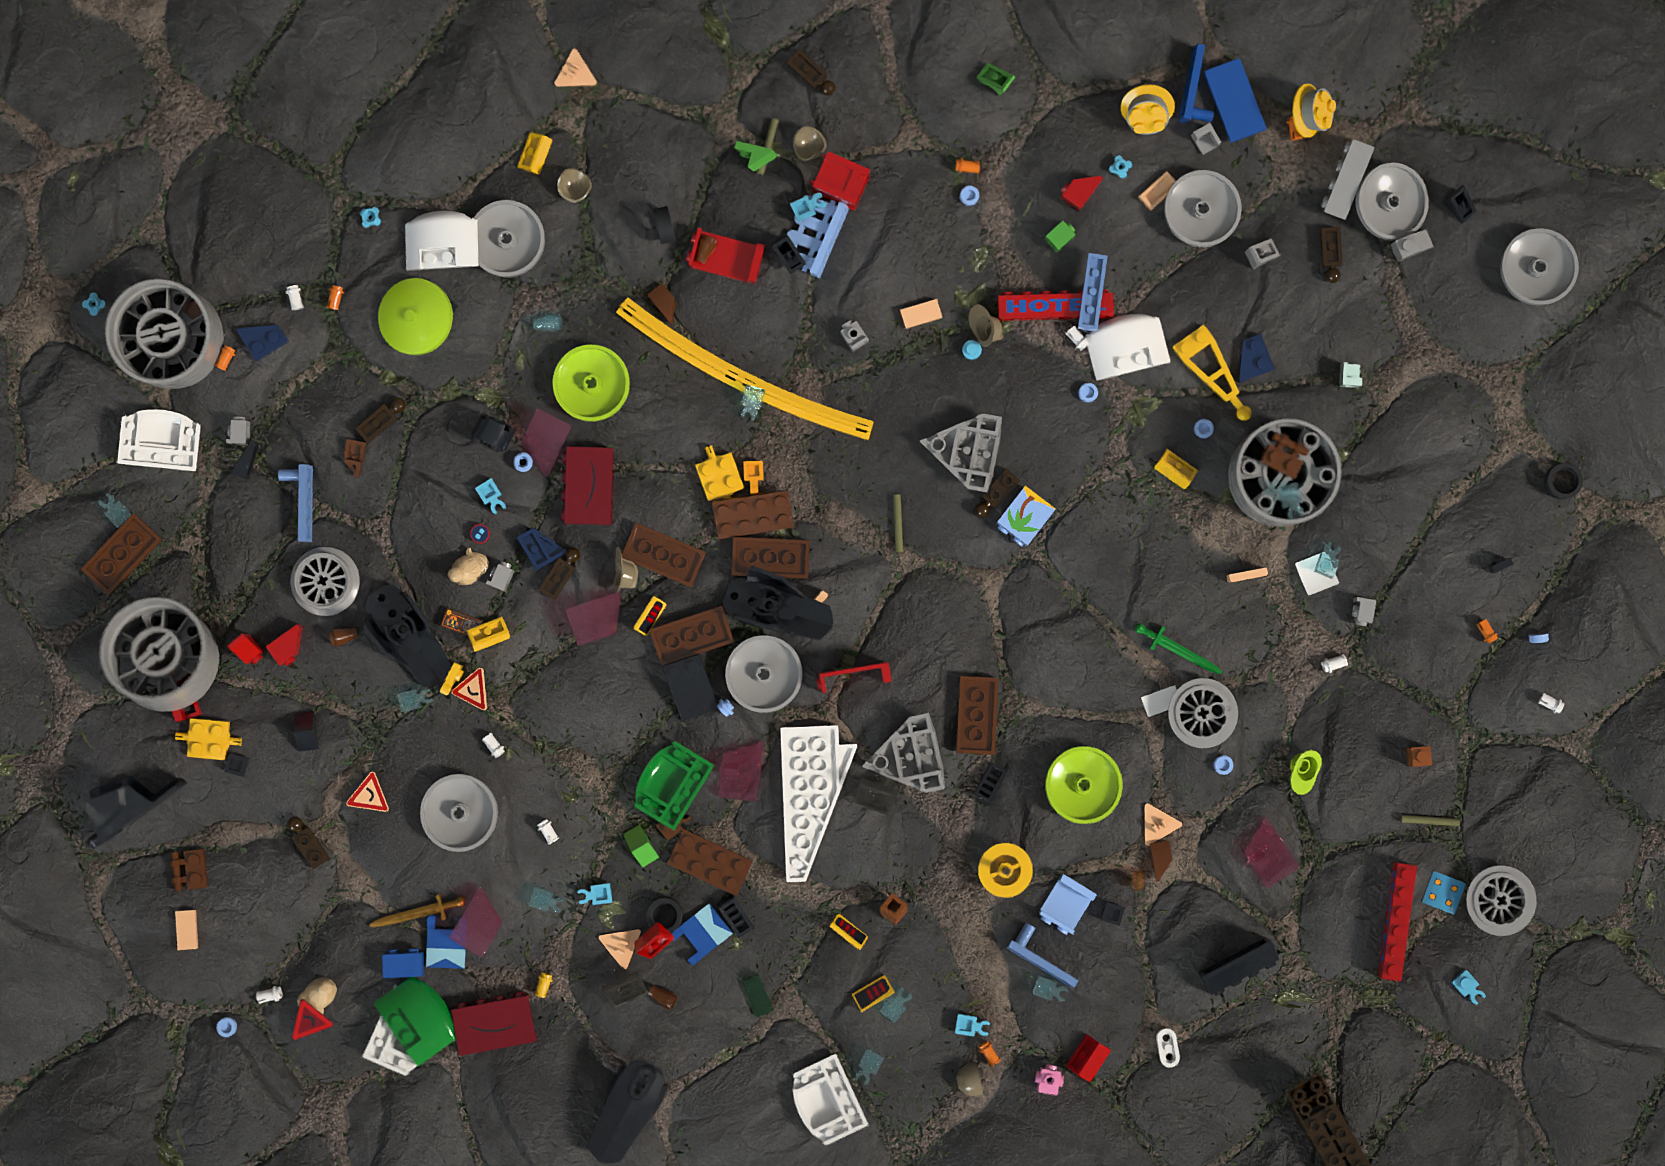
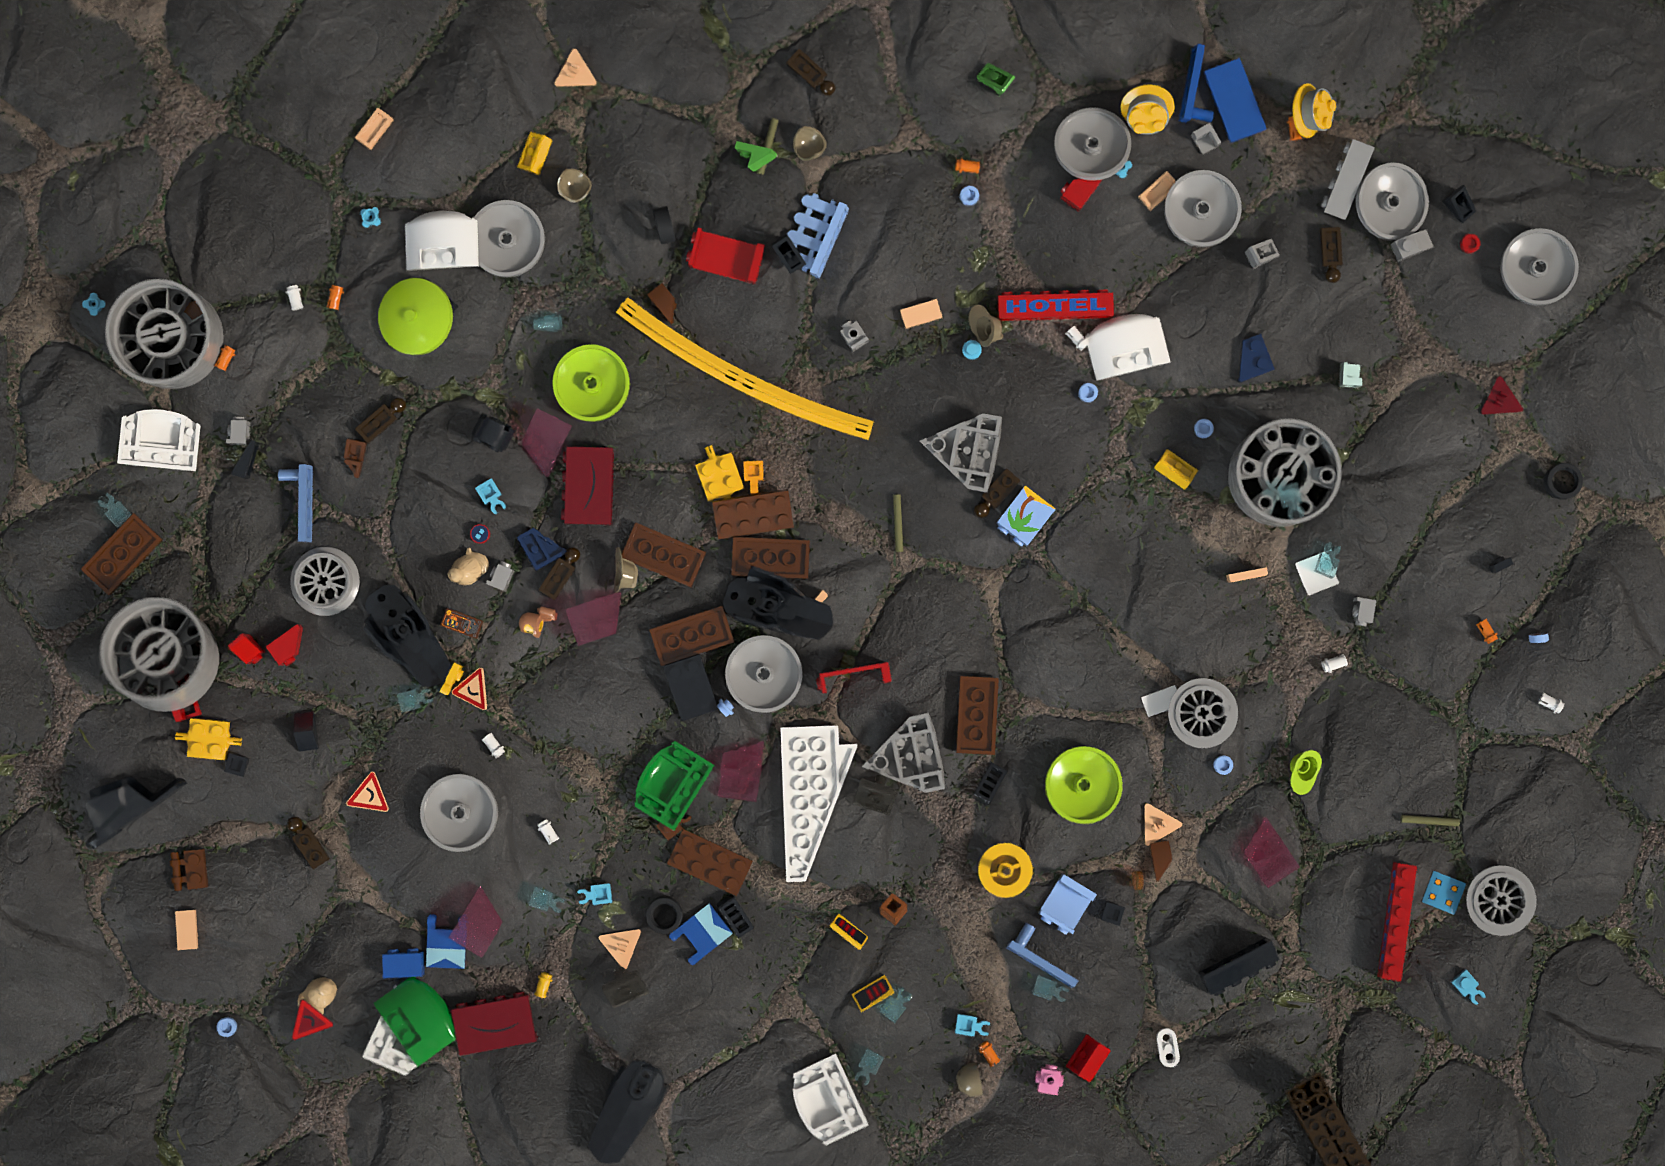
(262, 340): dark blue wing -> none
(269, 995): white pin -> none
(342, 635): reddish brown cone -> none
(374, 128): none -> light nougat tile
(434, 908): pearl gold sword -> none
(488, 634): yellow slope -> none
(518, 458): light blue plate -> none
(533, 623): none -> nougat piece
(640, 846): bright green slope -> none
(649, 616): slope -> none
(653, 941): red slope -> none
(664, 997): reddish brown cone -> none
(705, 248): reddish brown cone -> none
(752, 400): clear light blue plate -> none
(757, 995): clear green slope -> none
(805, 208): medium azure plate -> none
(841, 180): red container -> none
(1060, 236): bright green brick -> none
(1092, 144): none -> light grey dish
(1092, 292): medium blue piece -> none
(1176, 648): green sword -> none
(1195, 343): yellow plate -> none
(1282, 461): reddish brown plate -> none
(1419, 756): dark orange brick -> none
(1470, 243): none -> red tile
(1501, 399): none -> dark red piece

